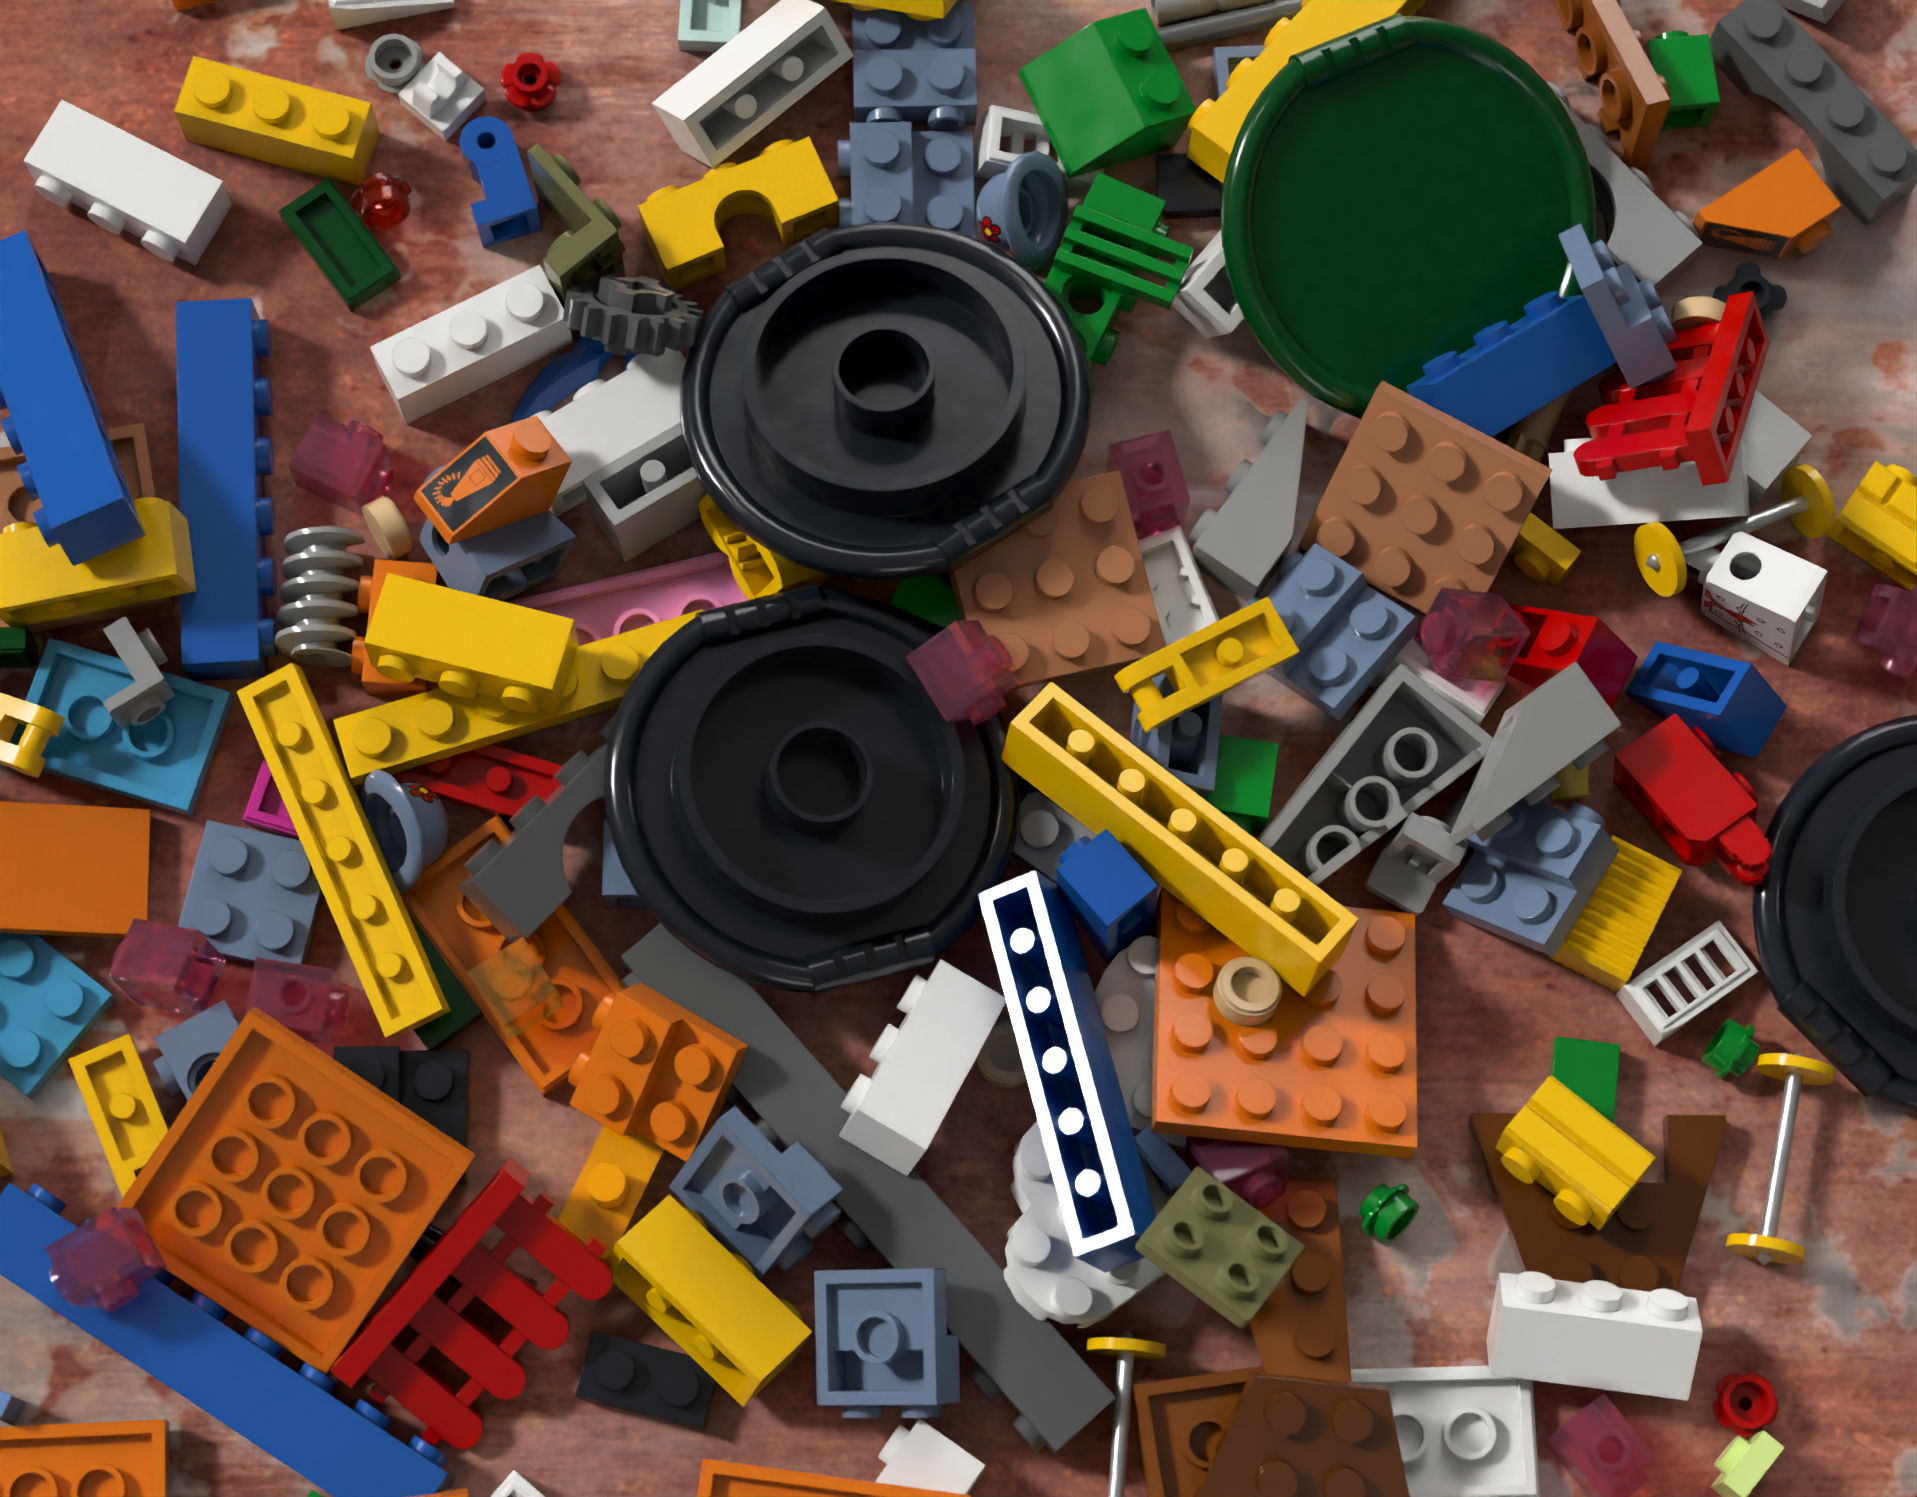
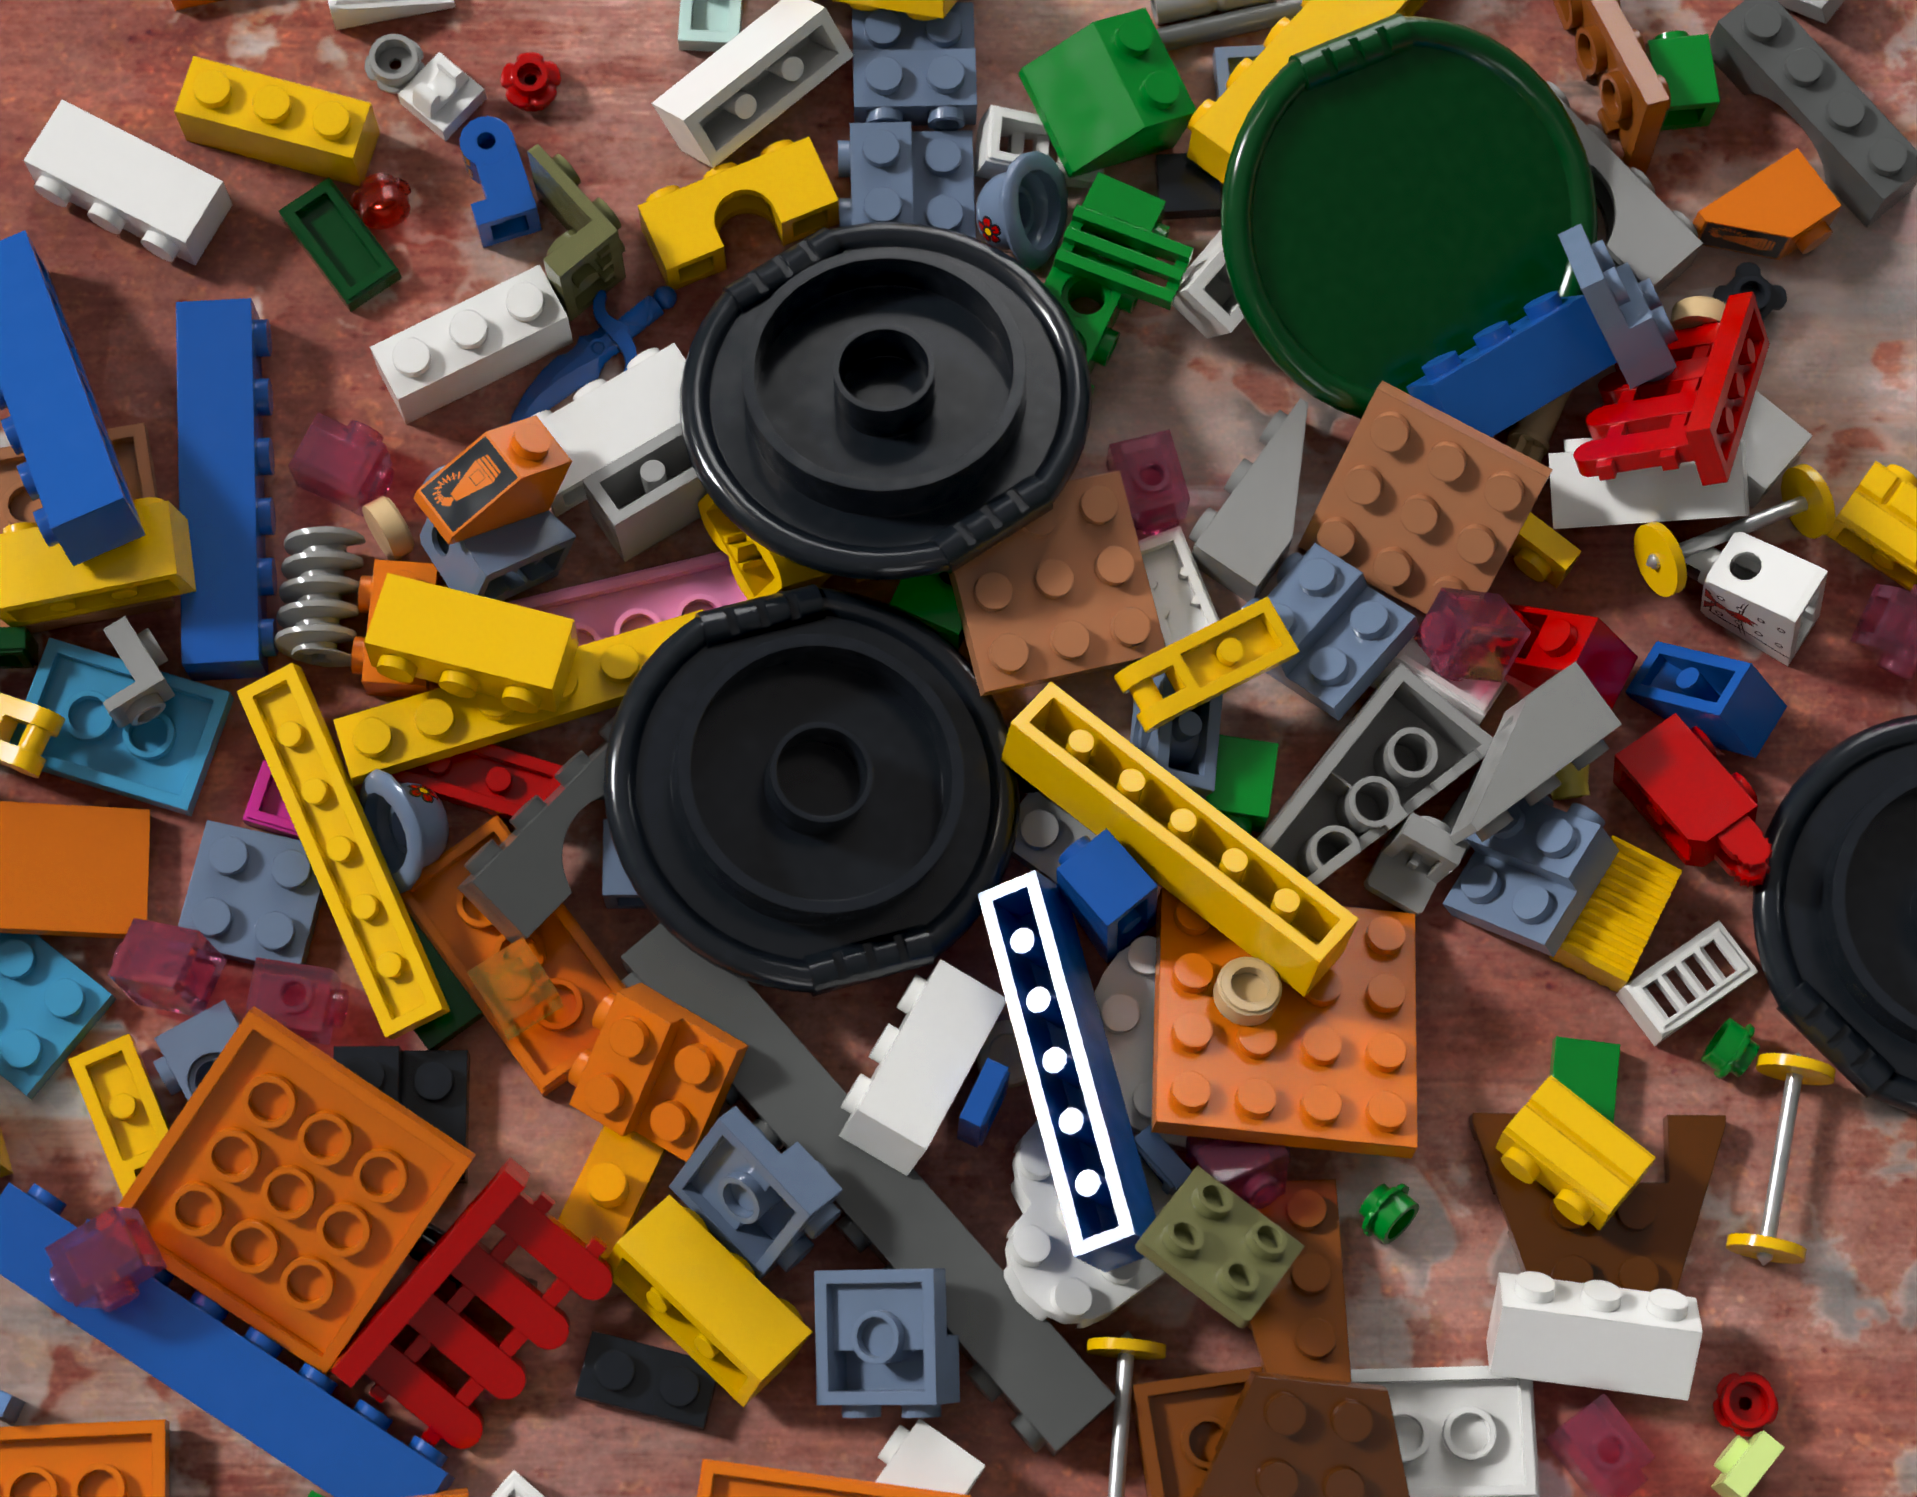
(632, 315): dark grey gear -> none
(965, 671): clear pink brick -> none
(983, 1103): none -> blue tile

